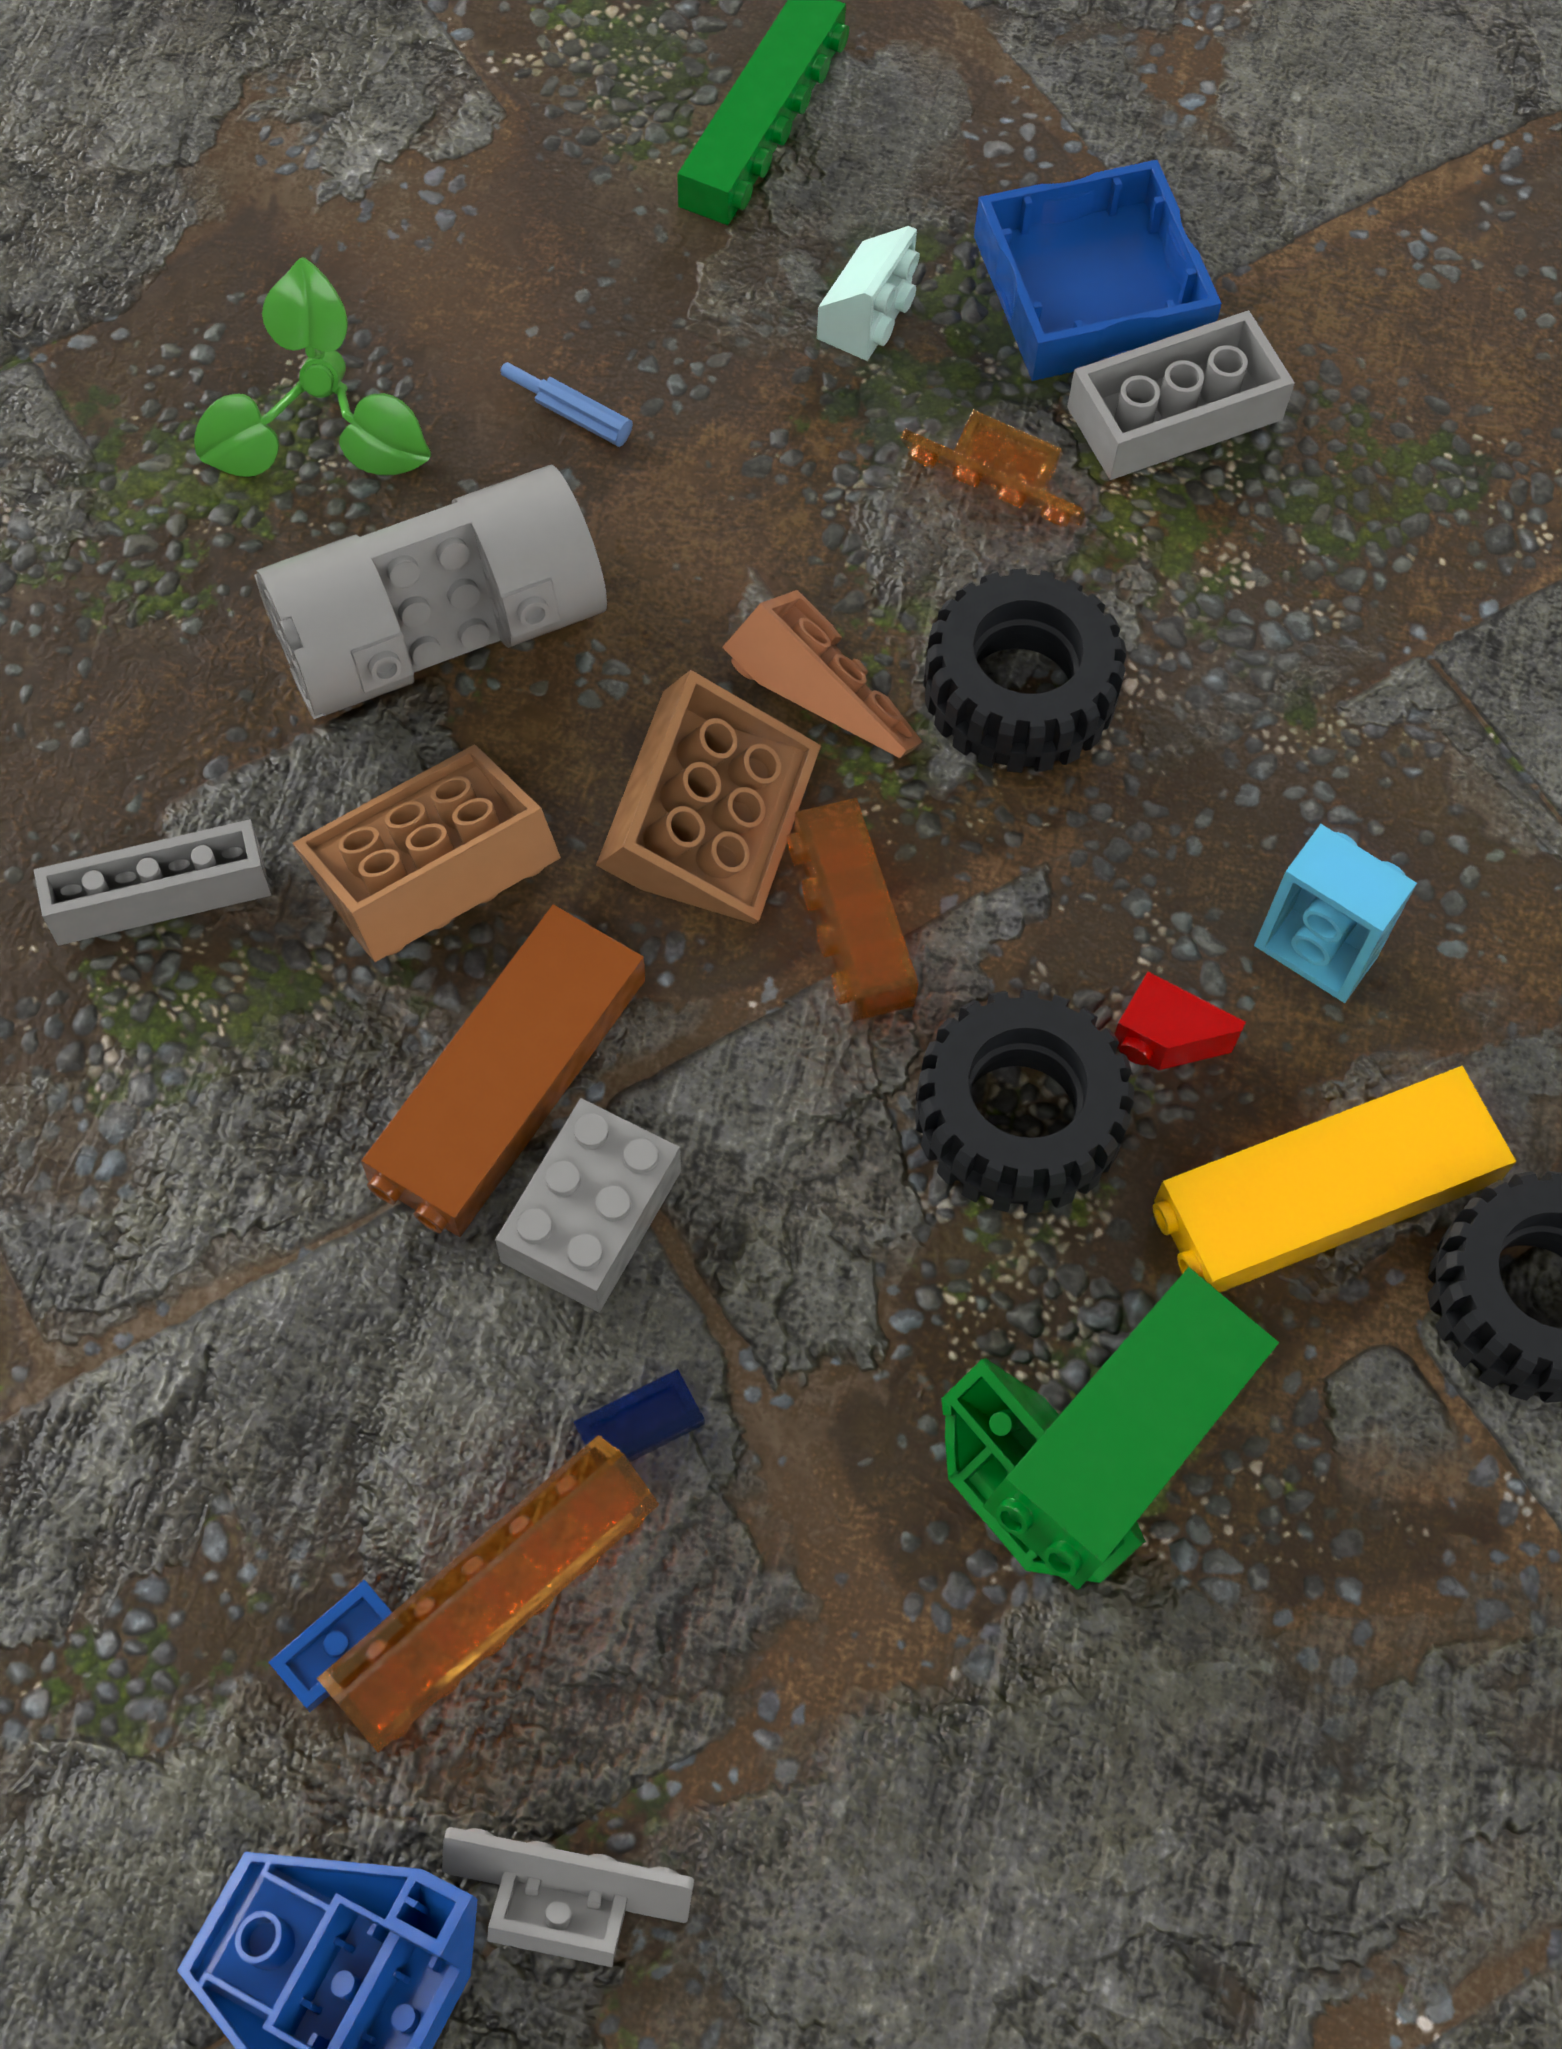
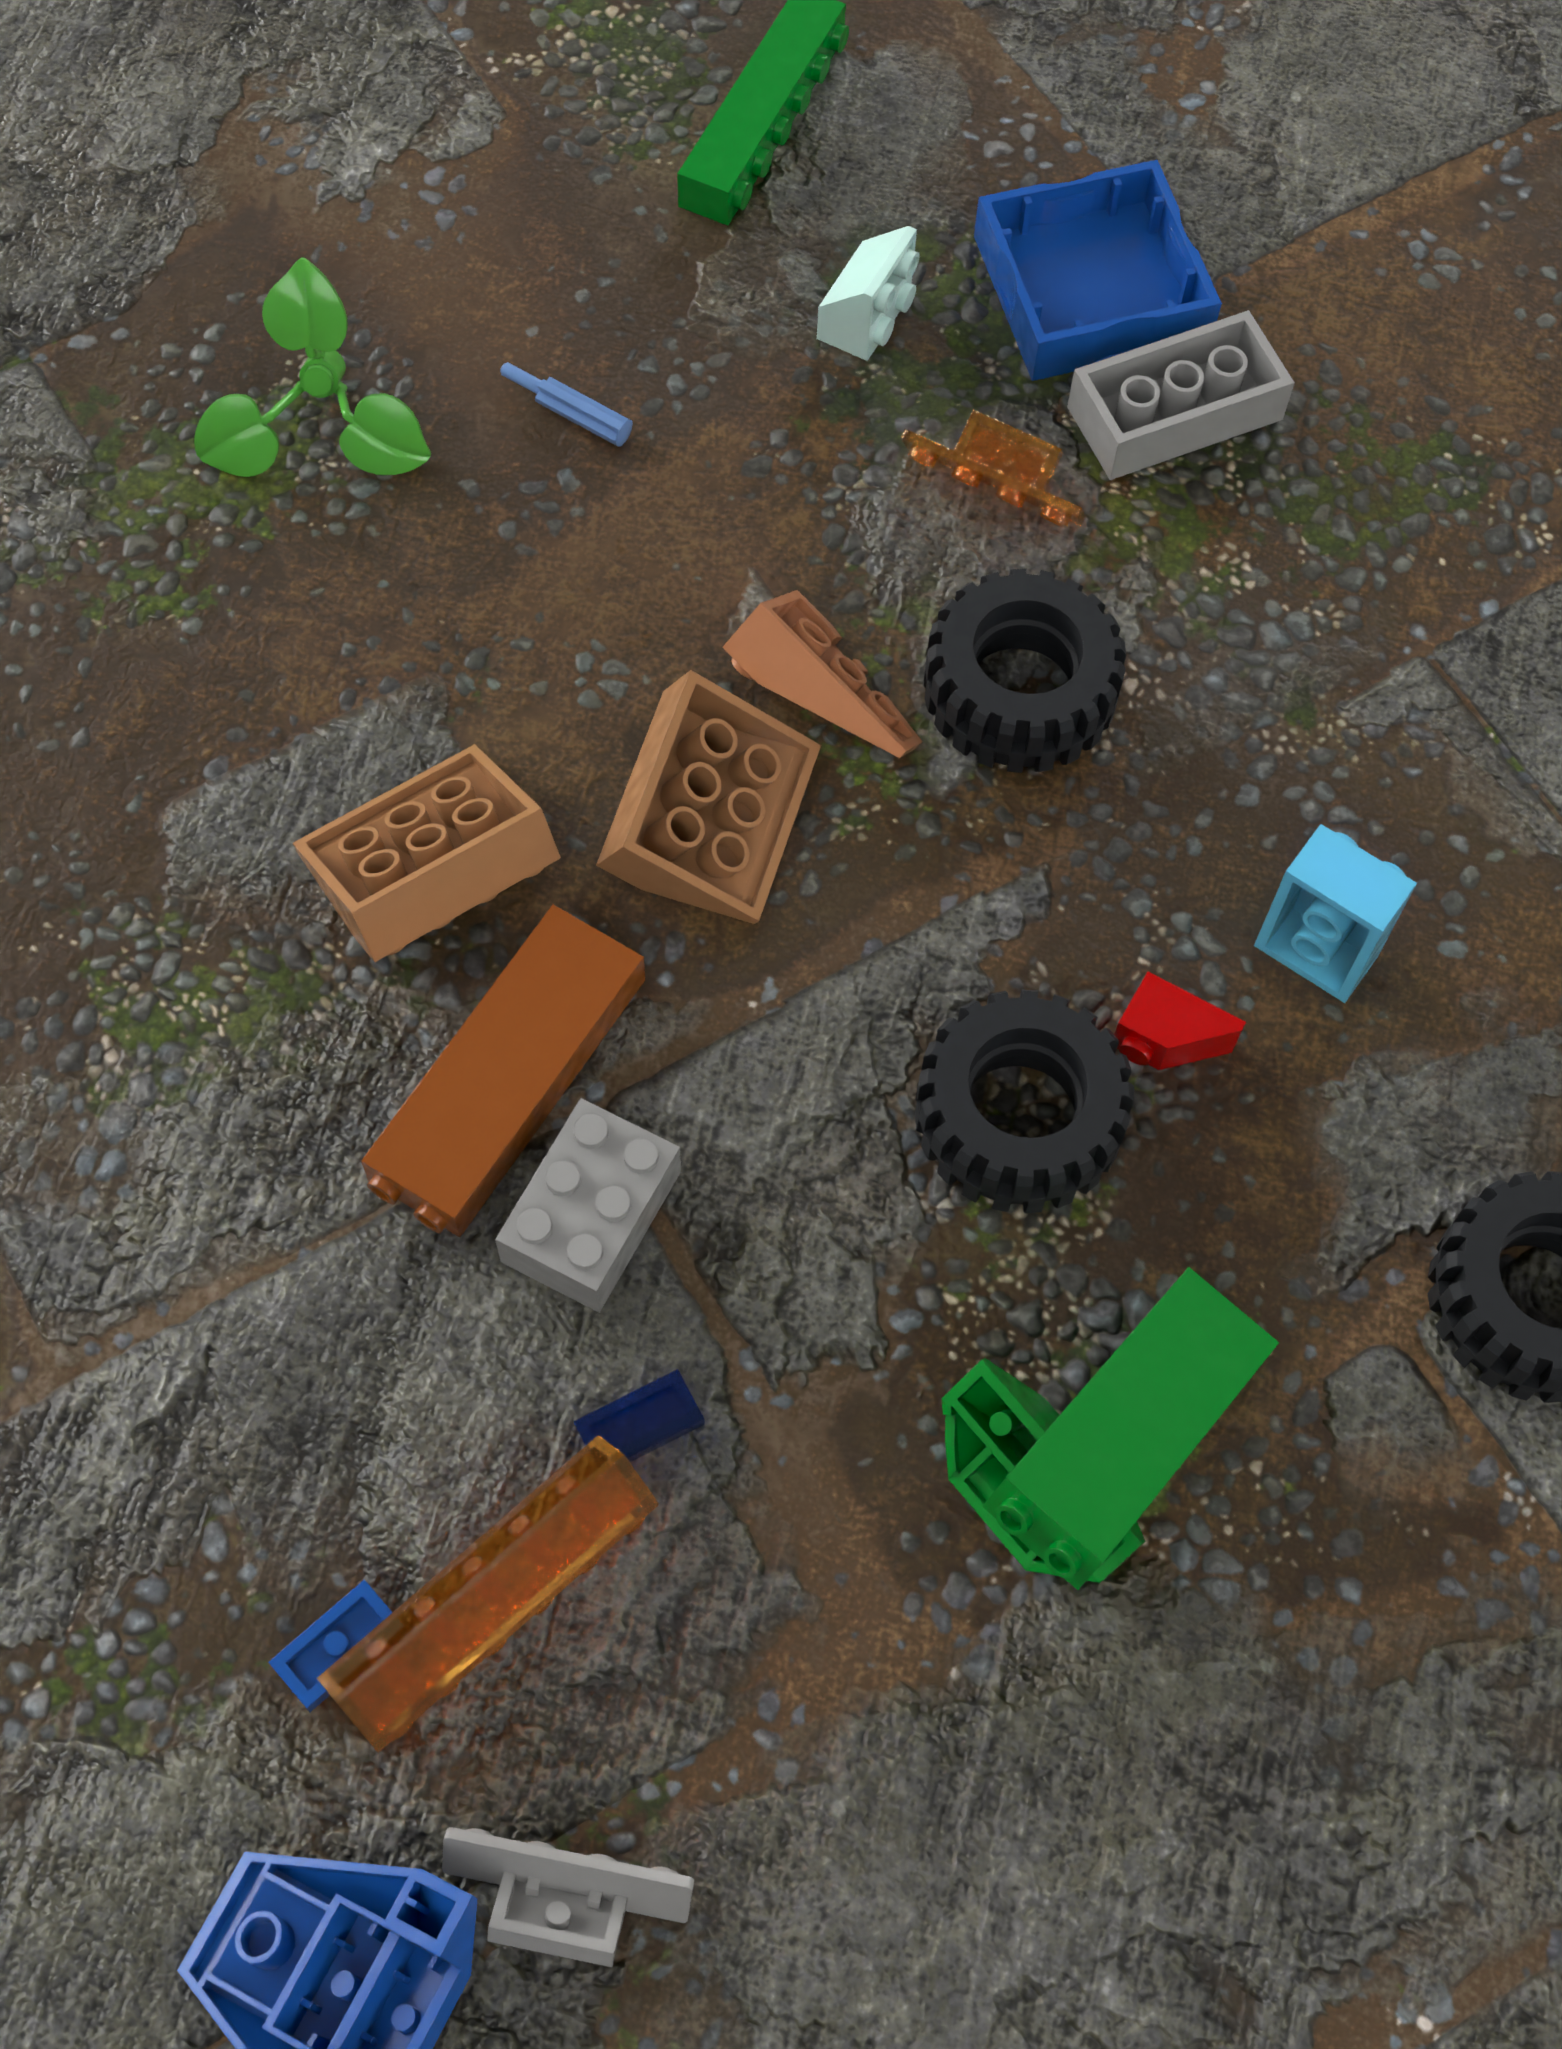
(152, 882): light grey brick -> none
(433, 588): light grey cylinder -> none
(853, 909): clear orange brick -> none
(1332, 1181): yellow brick -> none

